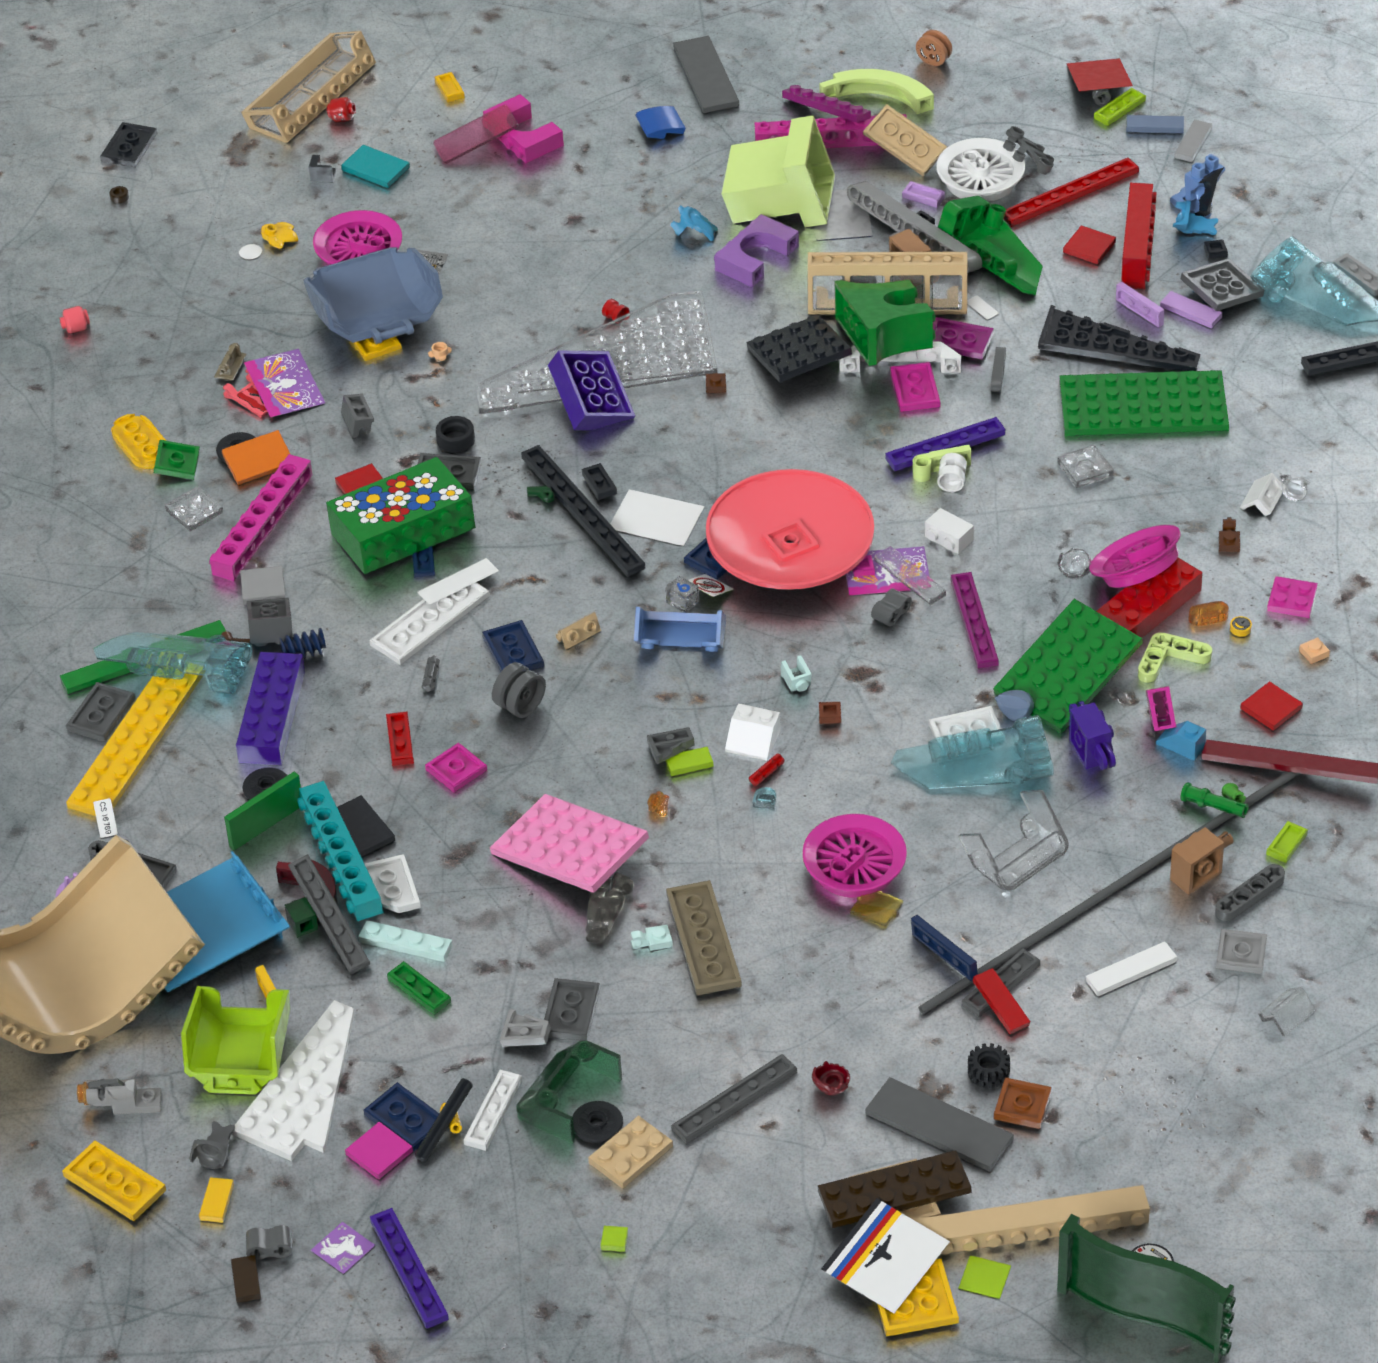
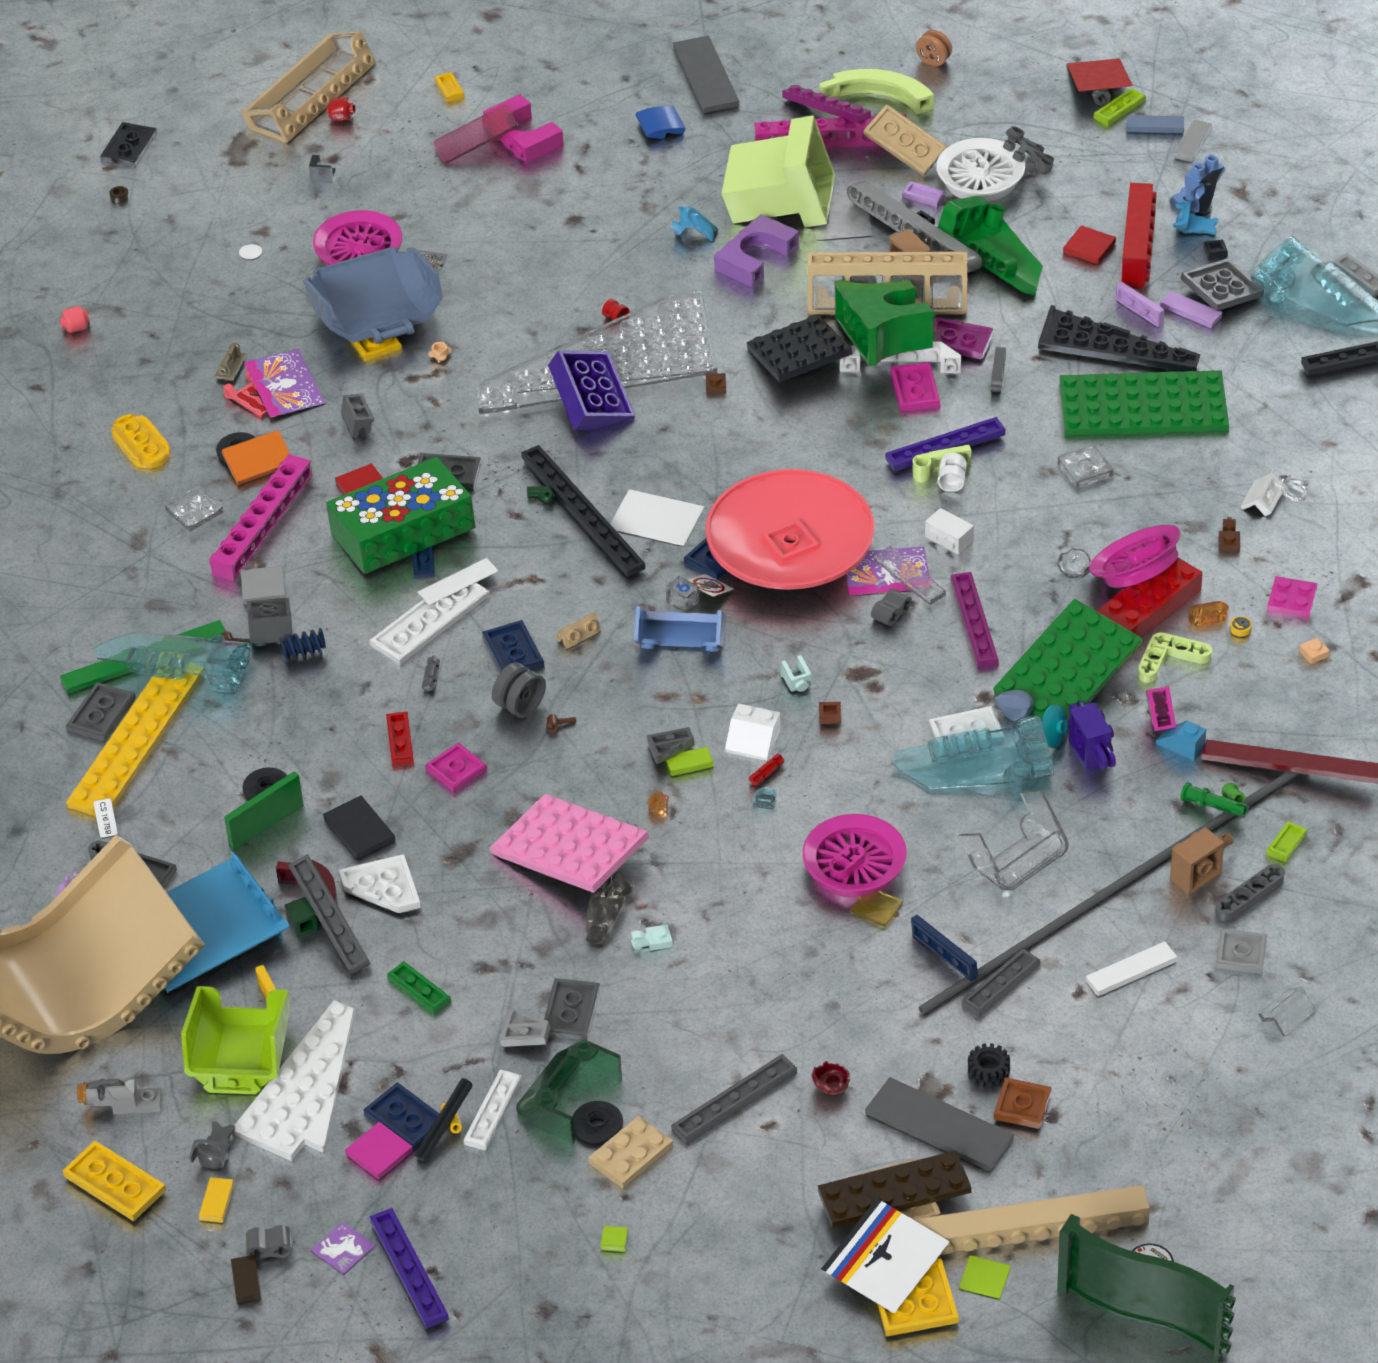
(176, 459): green tile -> none
(270, 708): dark purple brick -> none
(279, 233): yellow plate -> none
(340, 851): teal brick -> none
(375, 166): teal tile -> none
(405, 941): light aqua plate -> none
(458, 444): black tyre -> none
(553, 722): none -> reddish brown hand
(599, 481): black plate -> none
(703, 938): dark tan plate -> none
(865, 567): dark pink tile -> none
(982, 307): white sticker -> none
(1001, 1001): red tile -> none
(1055, 725): none -> teal dish
(1070, 191): red tile -> none
(1271, 705): red tile -> none

